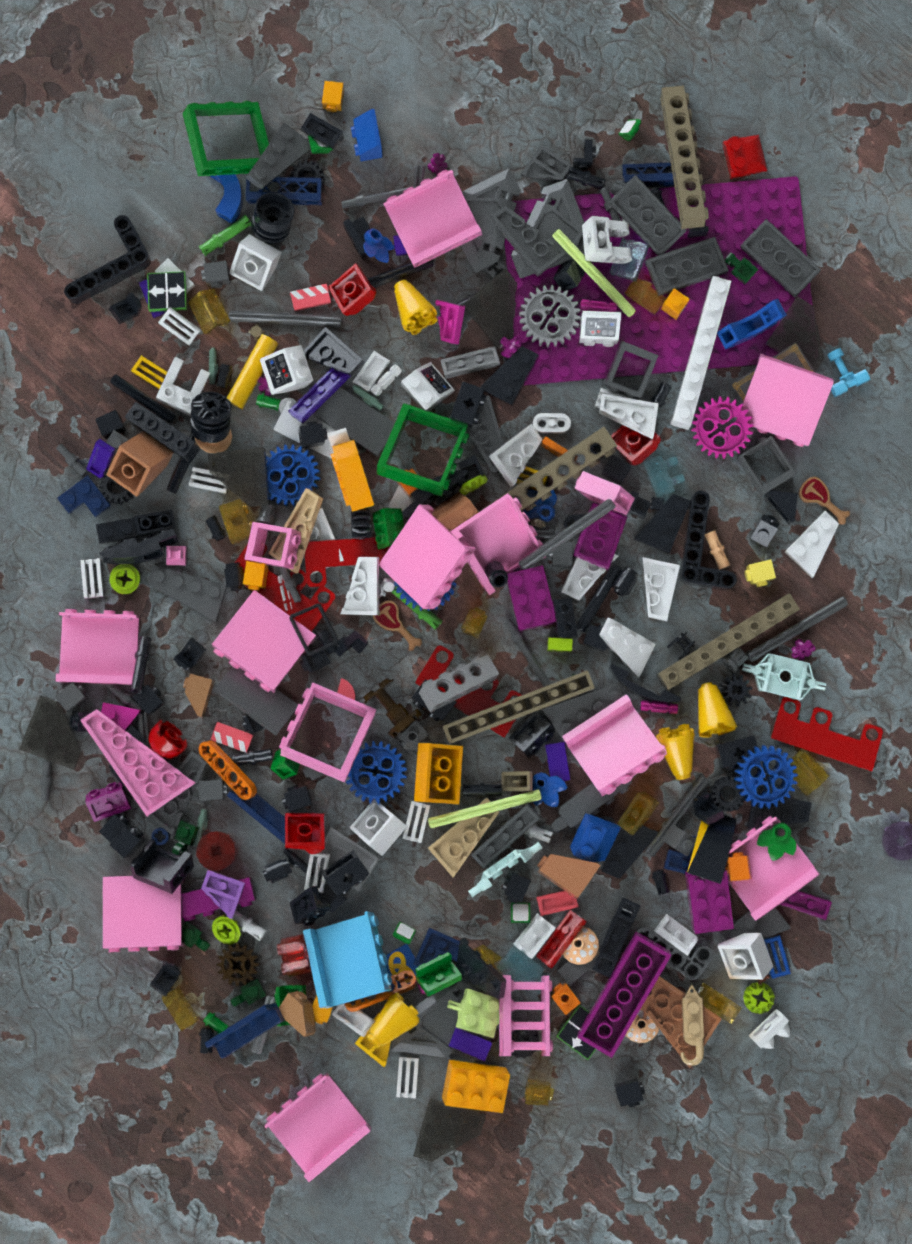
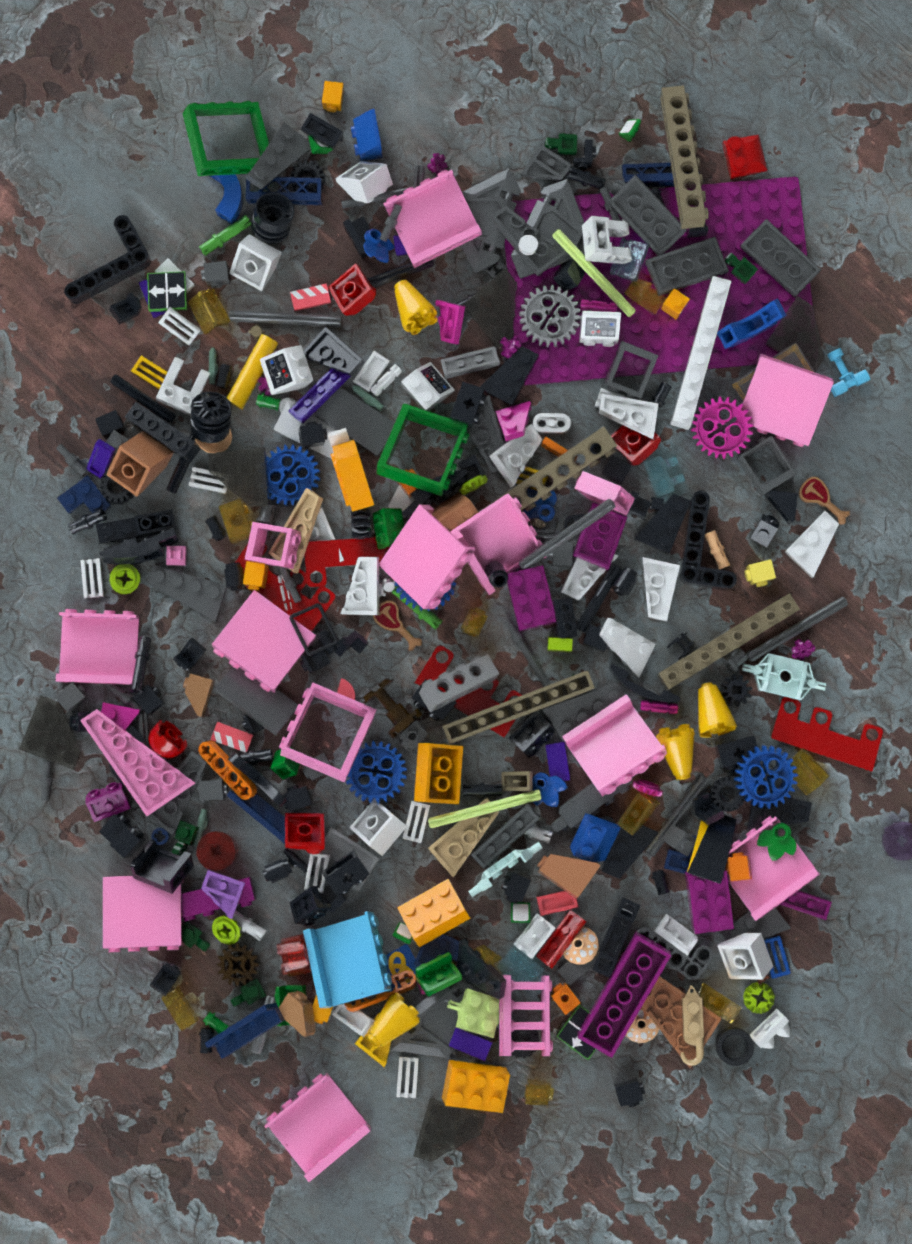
(87, 521): none -> black pin
(258, 778): none -> black beam
(365, 180): none -> white slope
(390, 222): none -> dark grey bar
(433, 913): none -> light orange brick
(513, 420): none -> dark pink wing
(528, 245): none -> white tile
(565, 144): none -> dark green plate
(647, 787): none -> dark pink gear
(749, 1046): none -> black tyre

